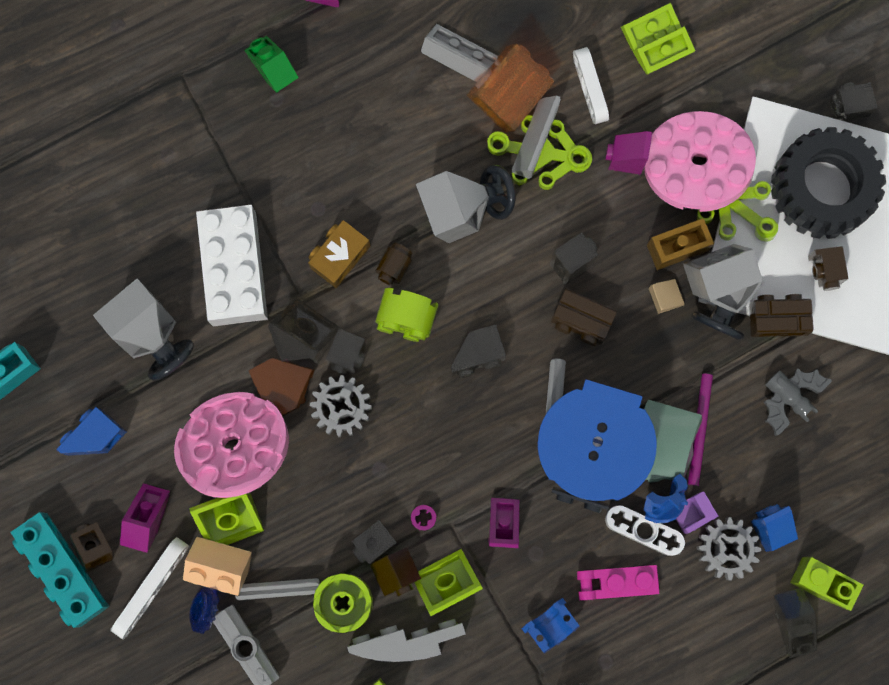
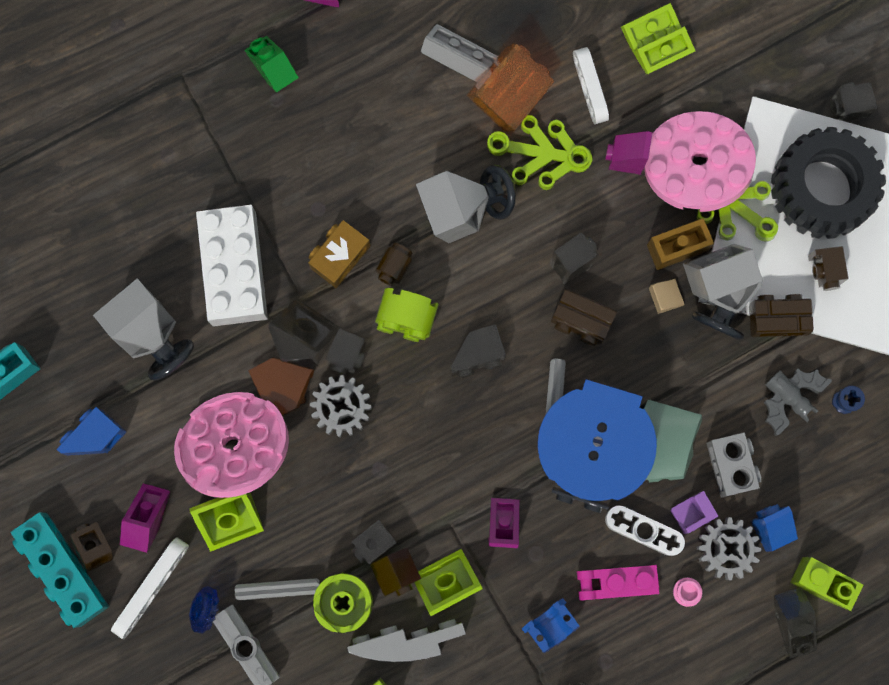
(217, 566): light nougat brick -> none
(430, 523): magenta bush -> none
(536, 136): light grey slope -> none
(667, 508): blue piece -> none
(687, 592): none -> bright pink plate
(698, 444): magenta bar -> none
(725, 467): none -> light grey brick
(854, 393): none -> dark blue bush

